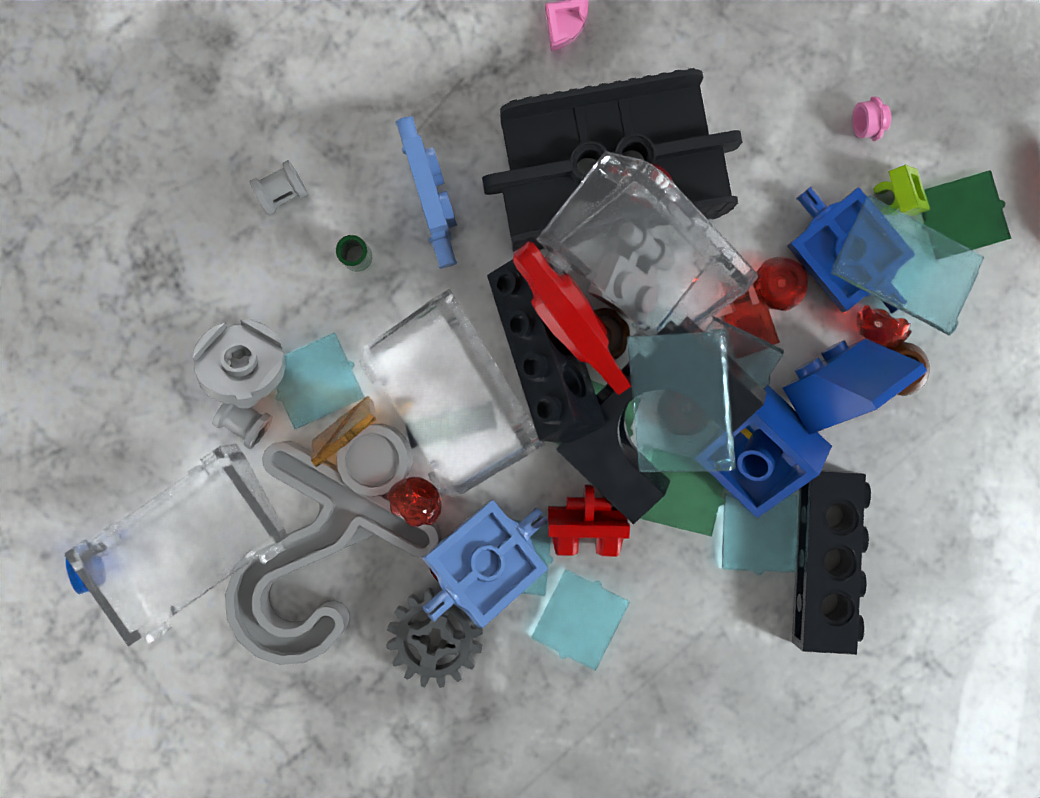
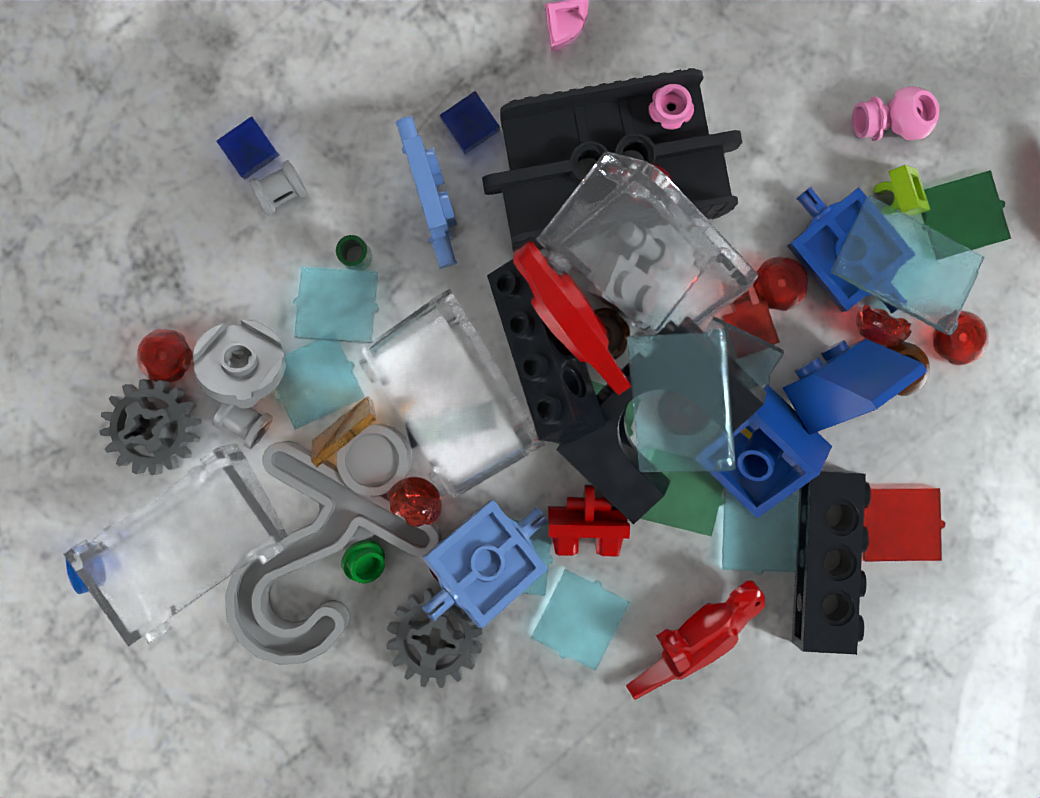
(161, 441): none -> dark grey gear
(178, 355): none -> clear red plate
(247, 148): none -> clear blue tile
(336, 305): none -> clear light blue piece
(363, 561): none -> green plate
(469, 122): none -> clear blue tile
(675, 95): none -> bright pink plate
(701, 639): none -> red animal
(904, 525): none -> clear red piece
(913, 113): none -> bright pink plate
(965, 351): none -> clear red plate

